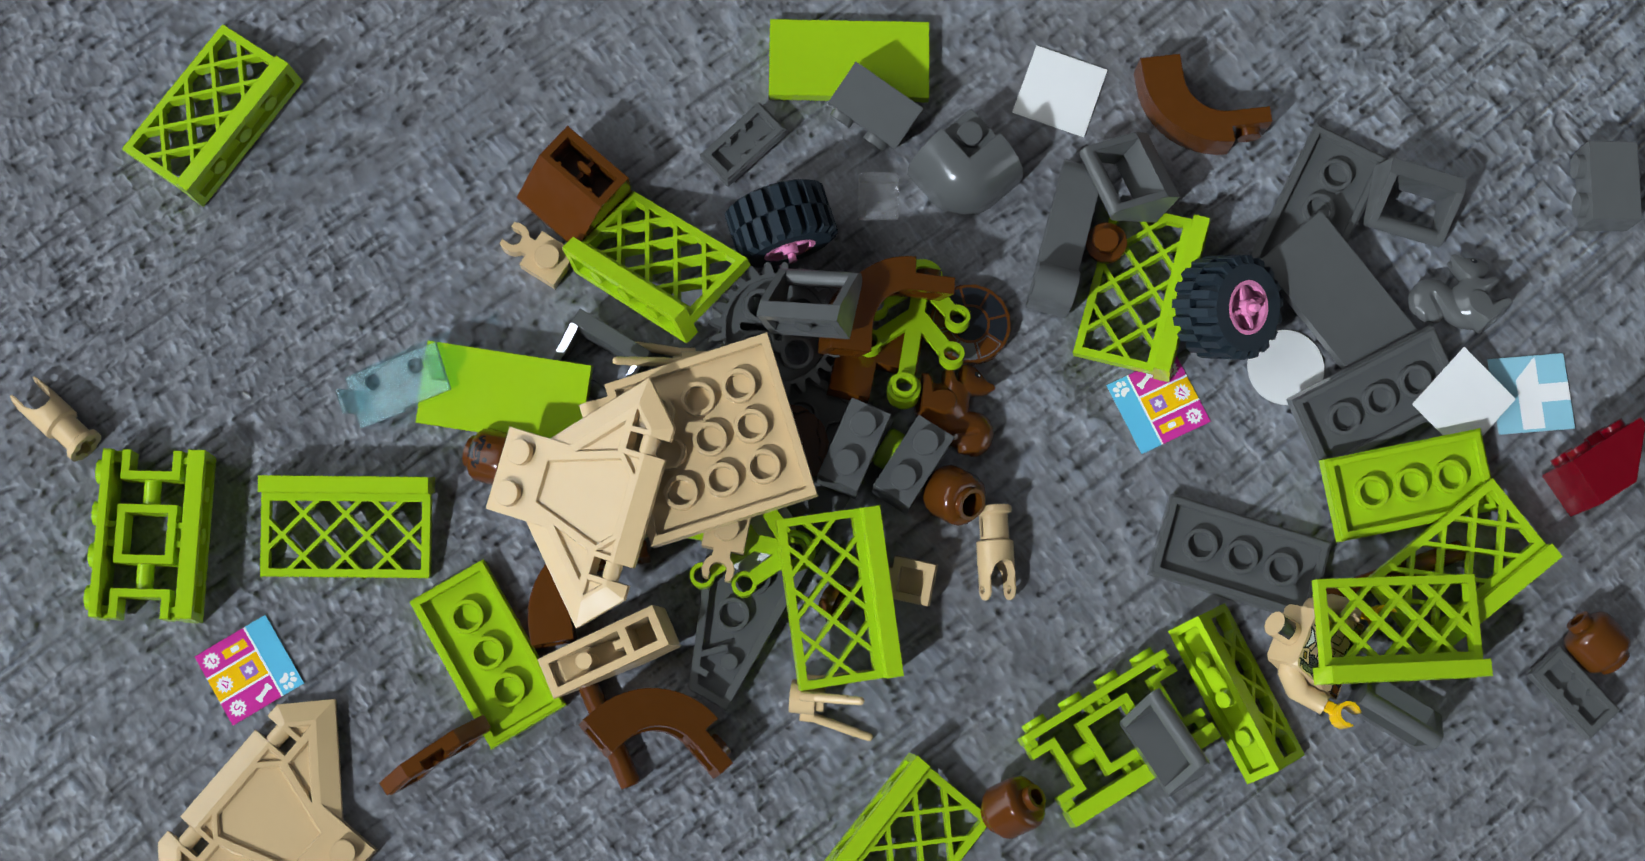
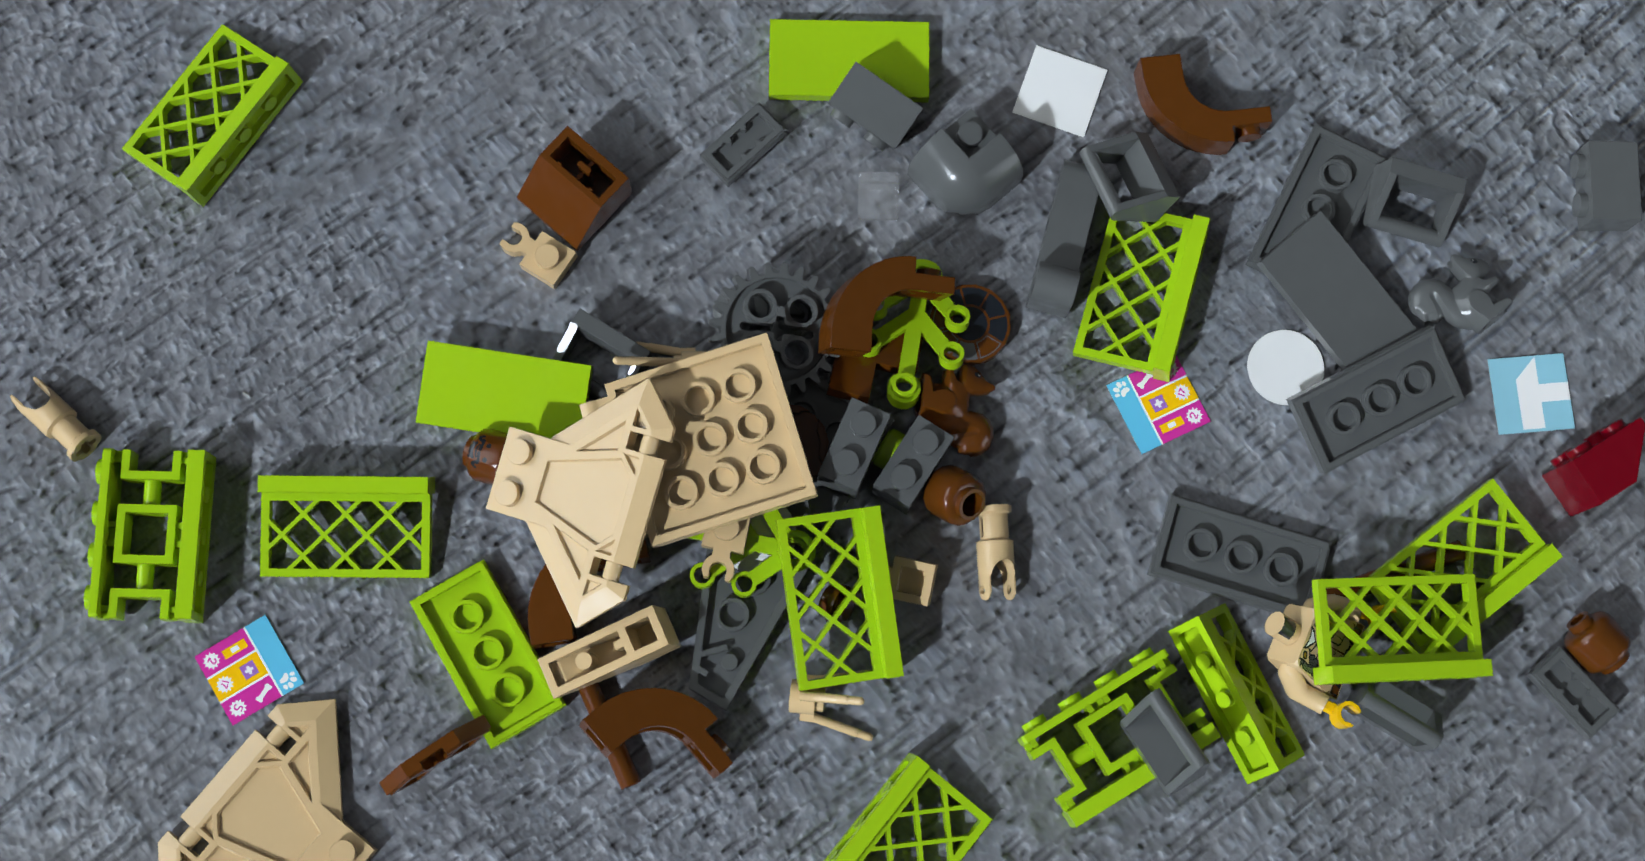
(397, 386): clear light blue piece -> none
(639, 292): lime fence -> none
(781, 222): black wheel -> none
(810, 318): dark grey tile -> none
(1013, 807): reddish brown head -> none
(1106, 243): reddish brown plate -> none
(1227, 307): black wheel -> none
(1404, 484): lime tile -> none
(1463, 397): white sticker -> none

